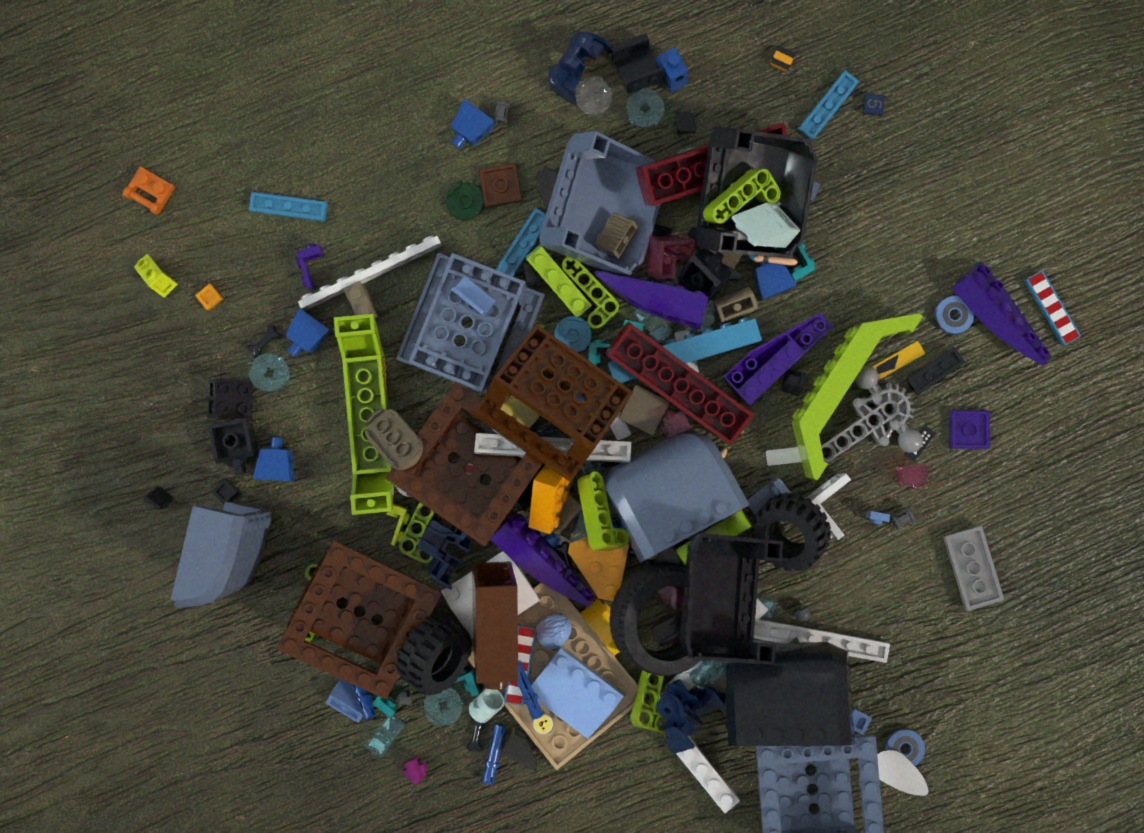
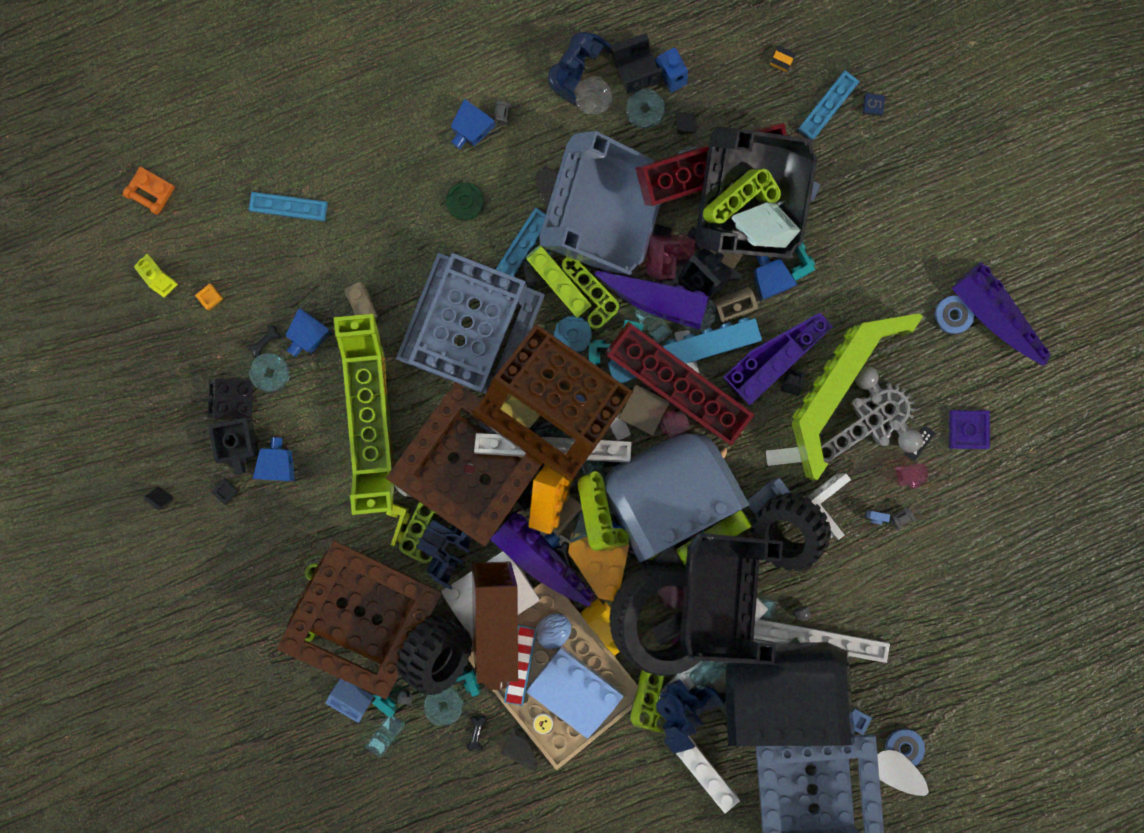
(219, 552): sand blue slope -> none
(311, 252): dark purple bracket -> none
(364, 701): blue pin -> none
(378, 268): white plate -> none
(394, 439): dark tan tile -> none
(415, 770): magenta piece -> none
(473, 296): medium blue panel -> none
(486, 705): light aqua wheel -> none
(491, 762): blue pin -> none
(500, 185): reddish brown tile -> none
(535, 710): blue pin -> none
(615, 235): dark tan brick -> none
(785, 261): light nougat piece -> none
(899, 359): yellow sticker -> none
(935, 371): black plate -> none
(973, 568): light grey plate -> none
(1052, 308): tile -> none

